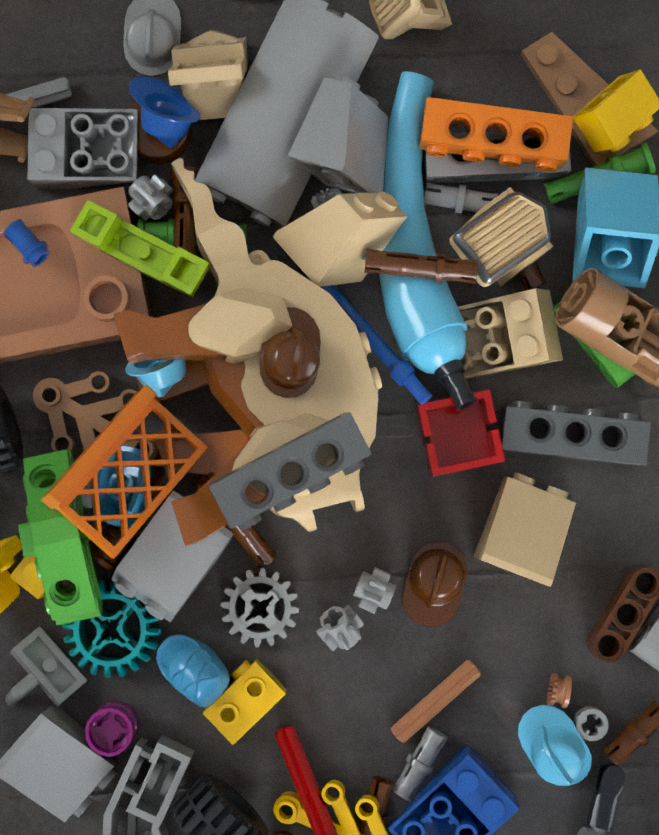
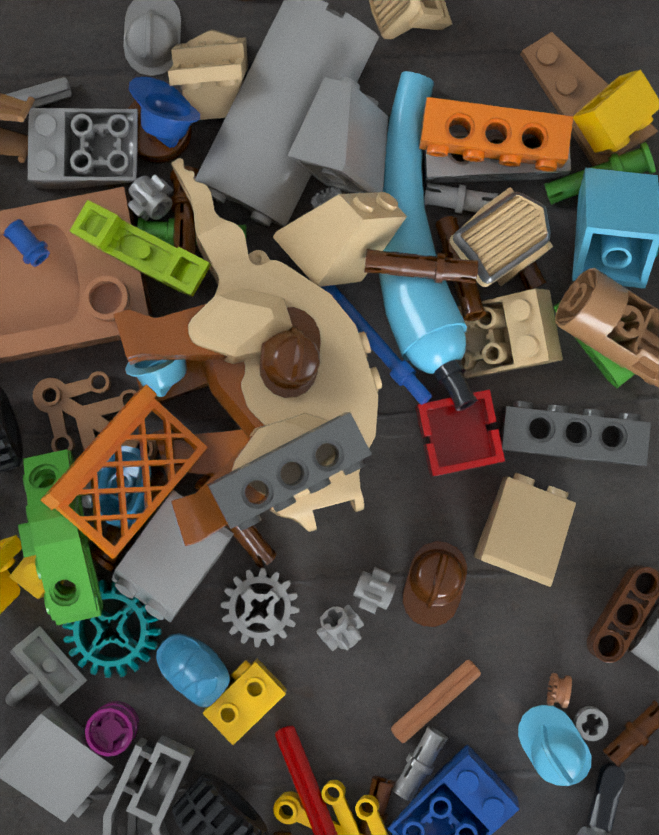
(467, 293): none -> reddish brown pin

